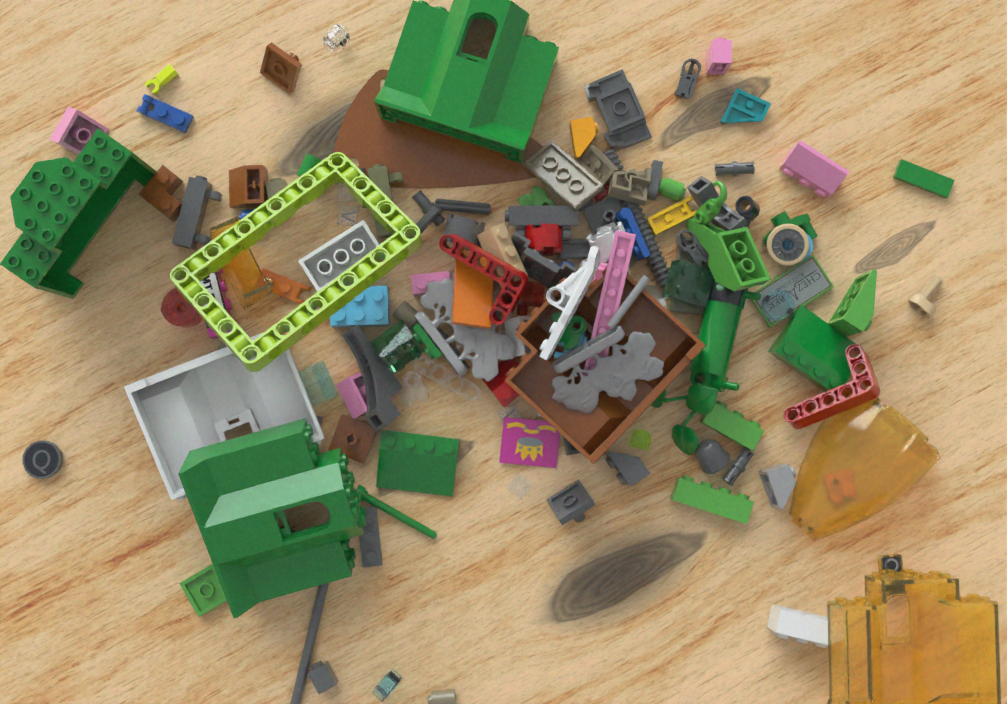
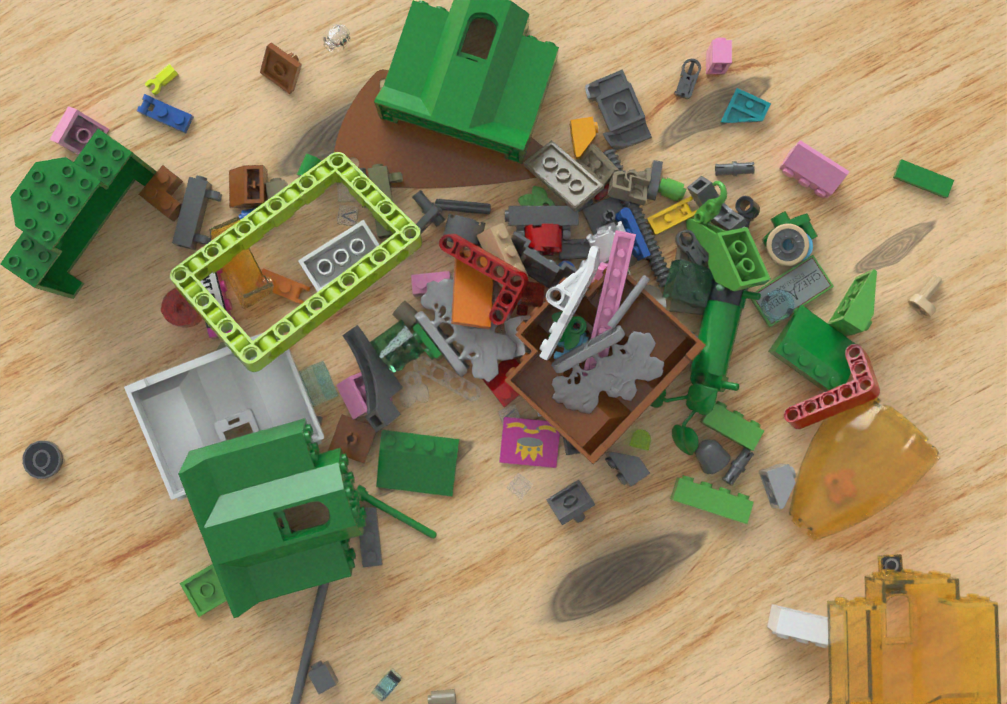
(366, 310): medium azure brick -> none

